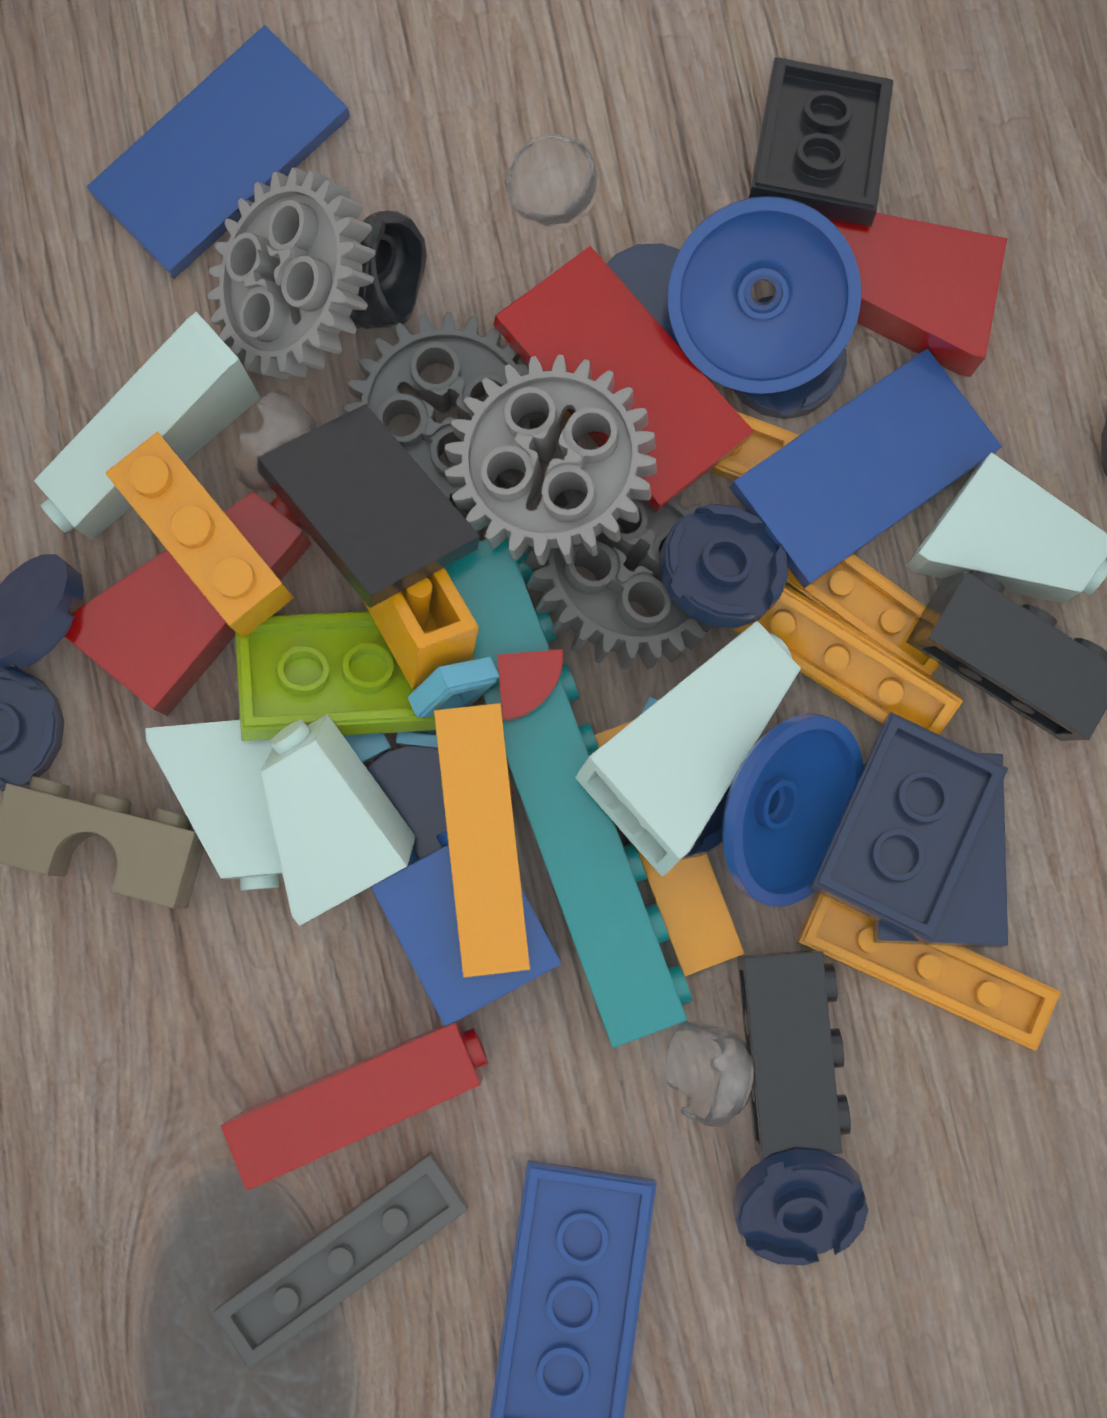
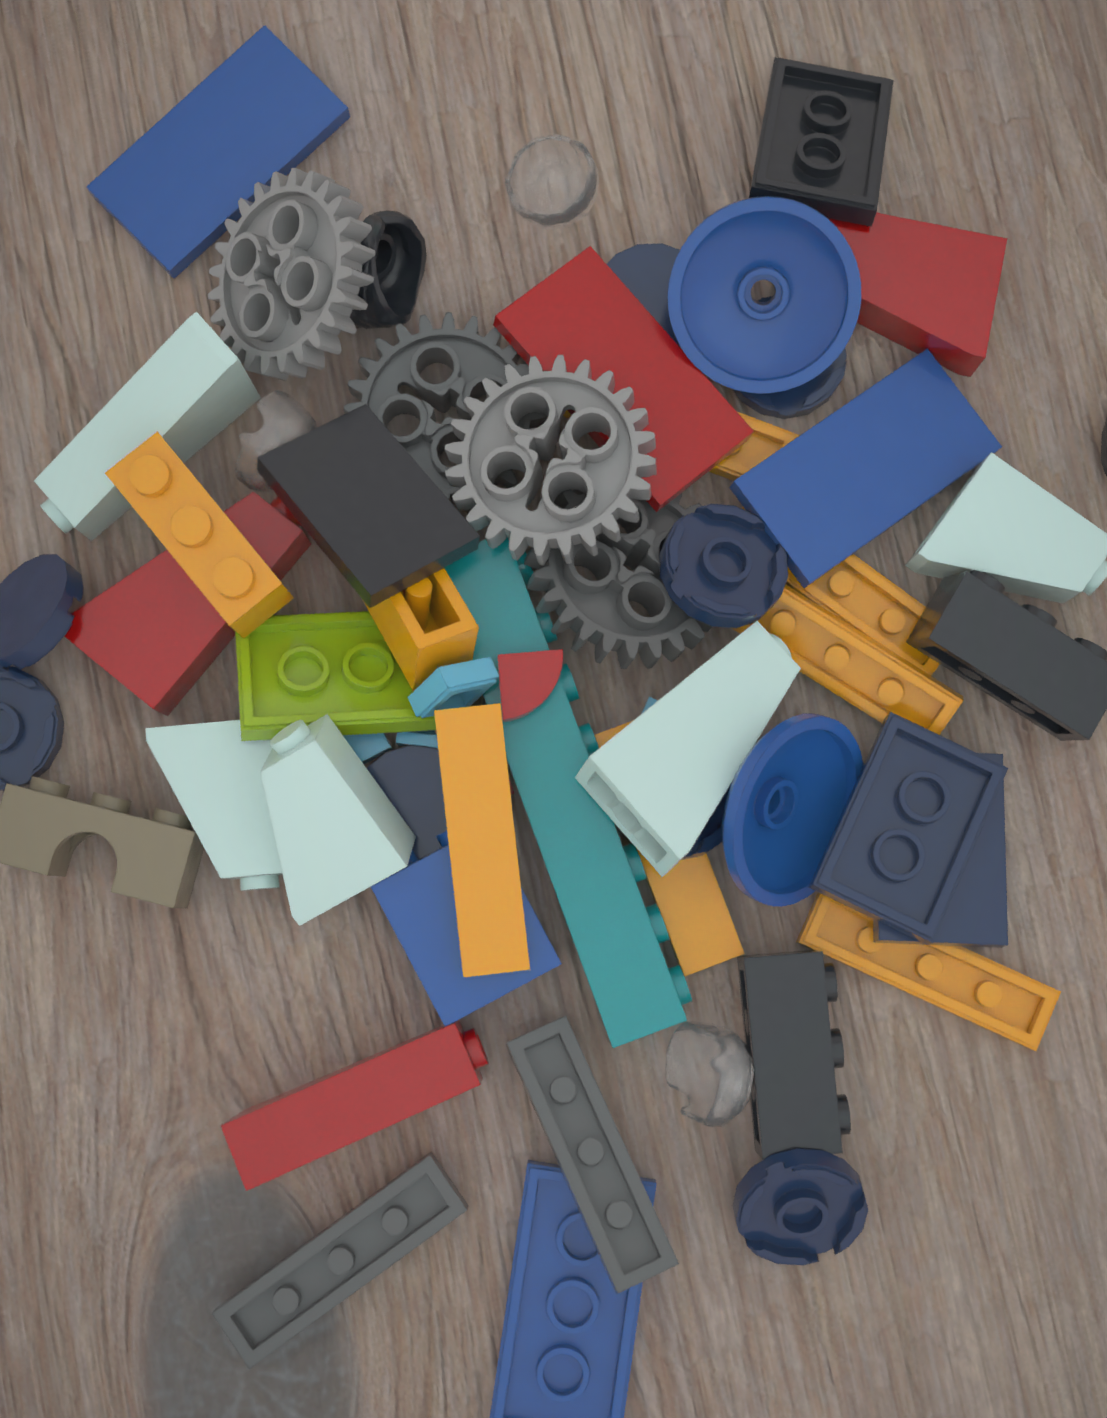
(591, 1155): none -> dark grey plate

